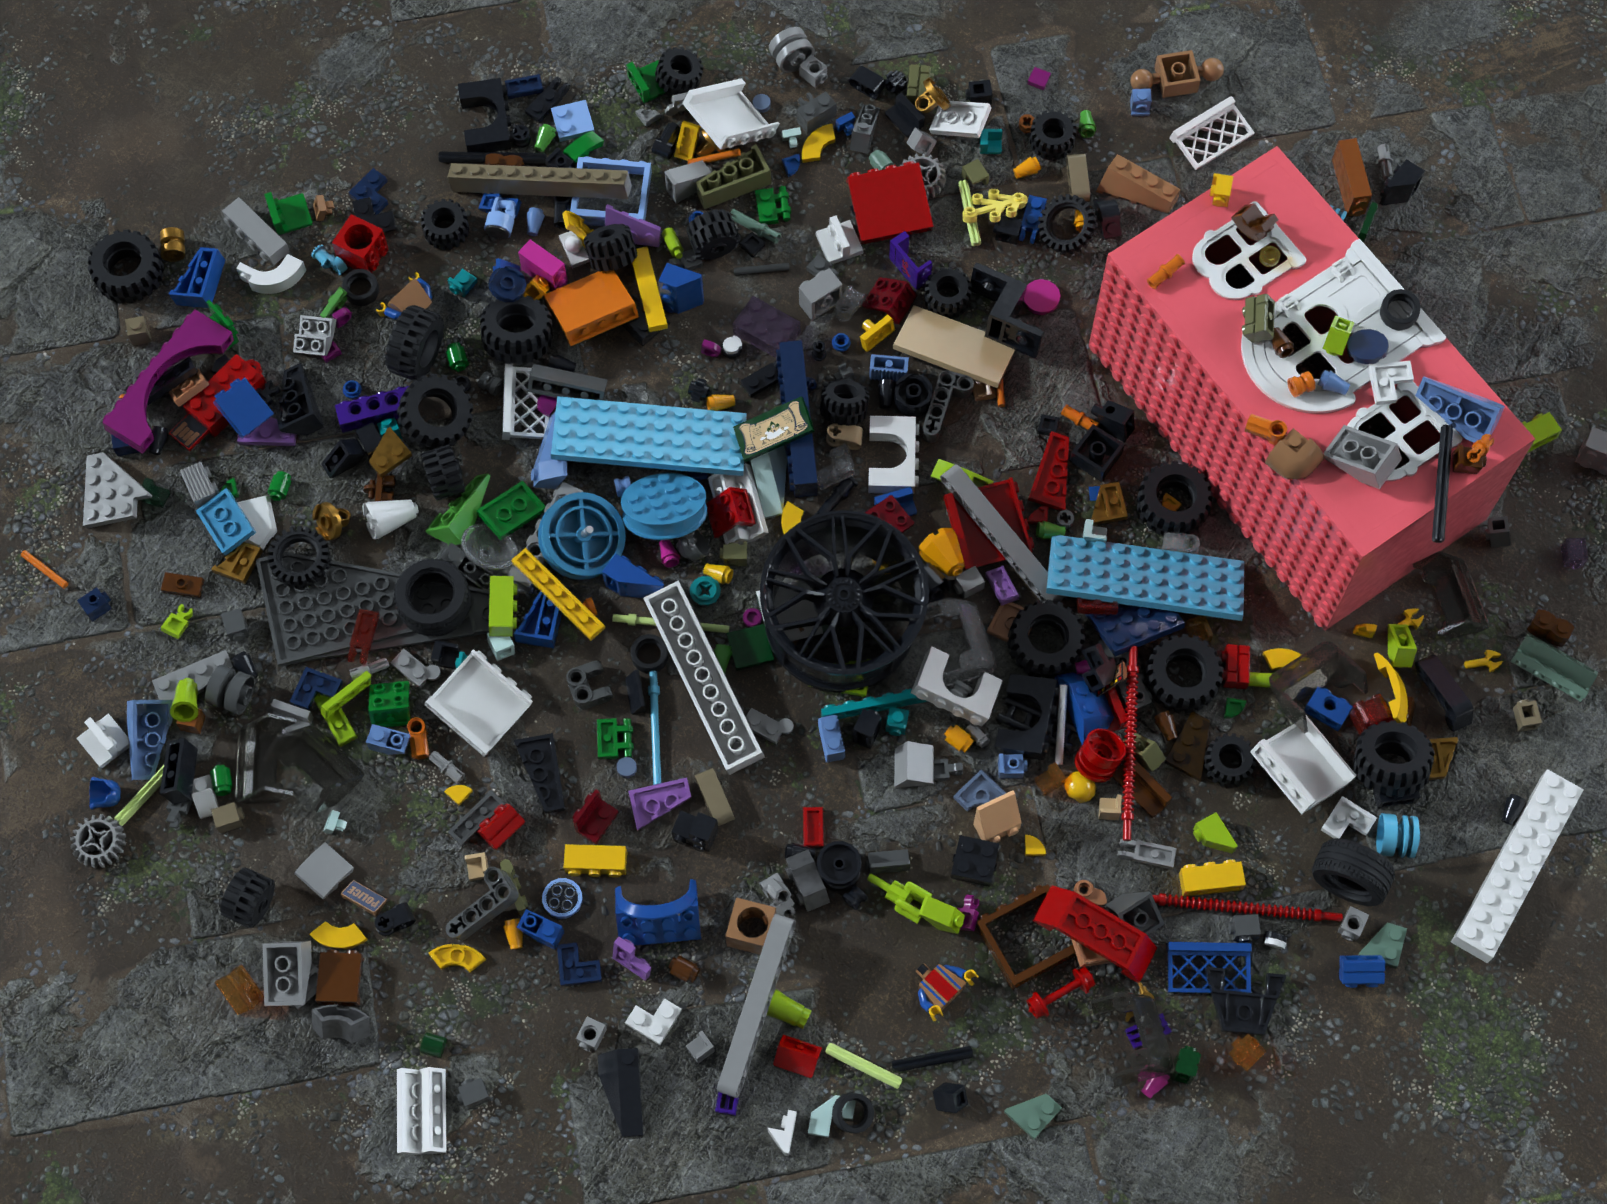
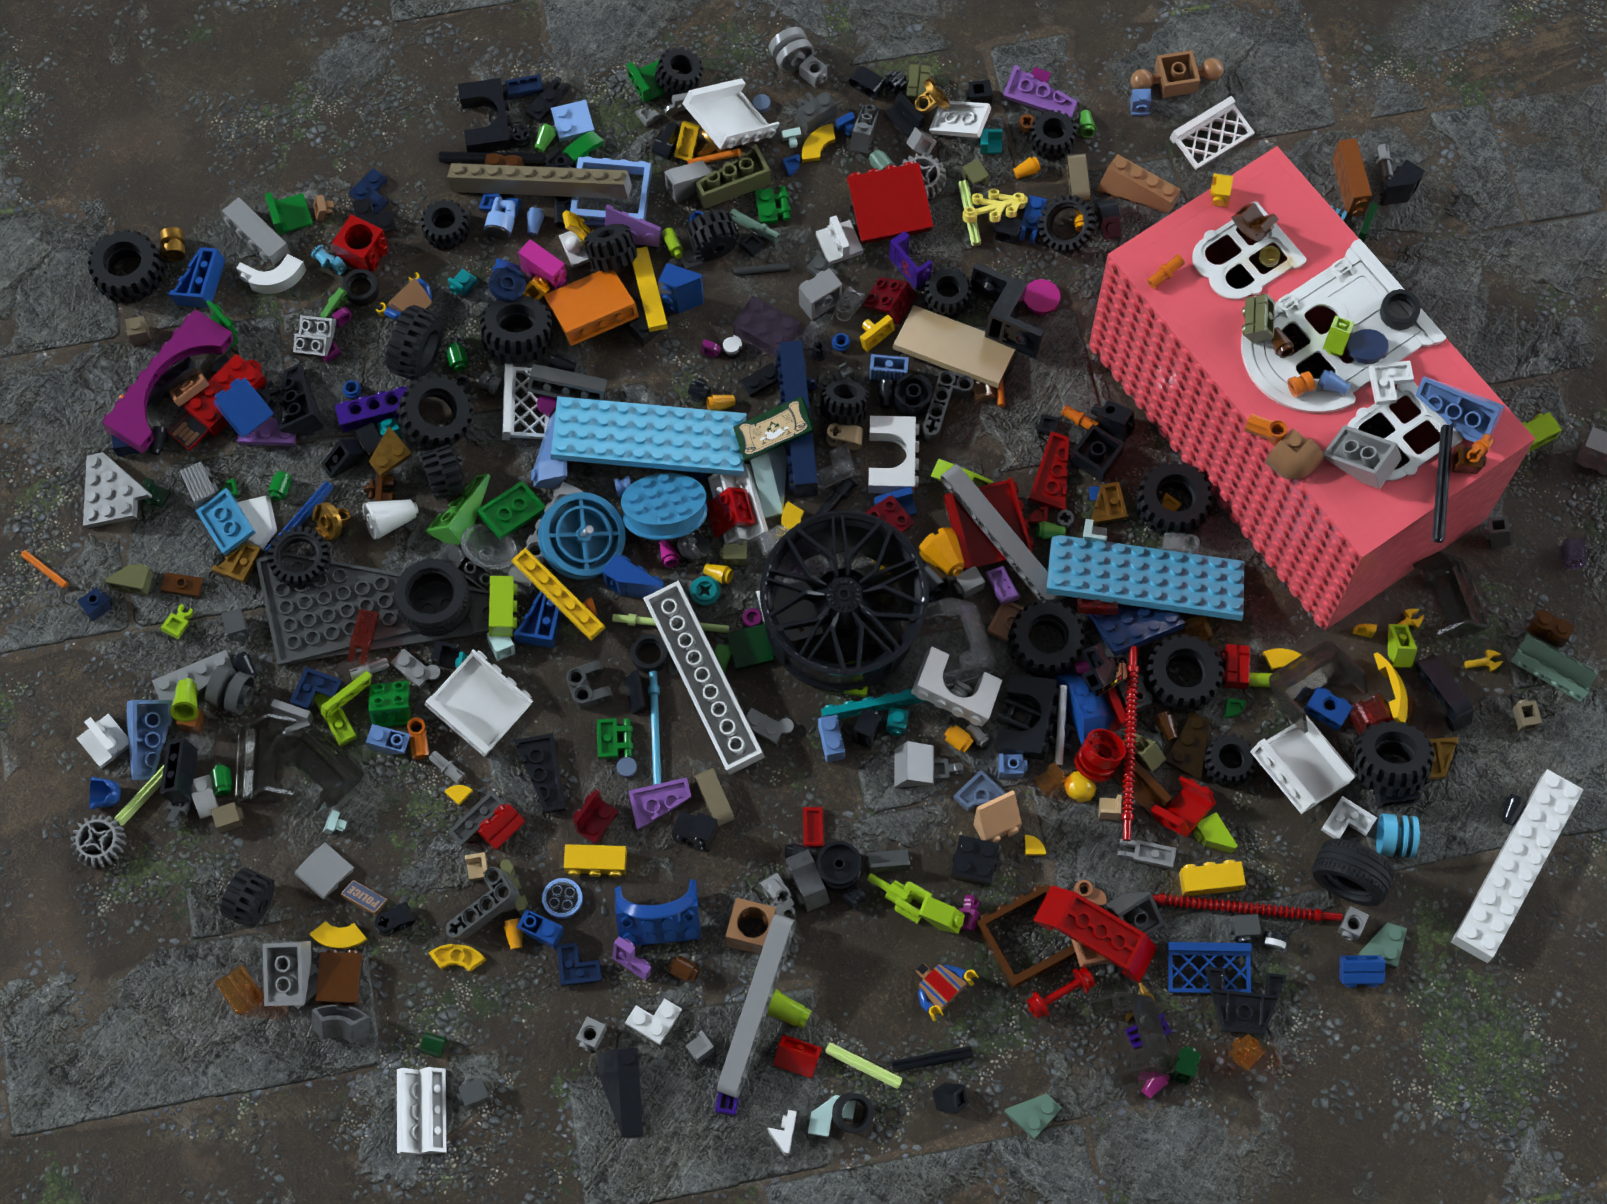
(131, 579): none -> olive slope
(304, 513): none -> blue axle
(768, 539): none -> clear piece
(1036, 94): none -> medium lavender wing
(1186, 808): none -> red panel

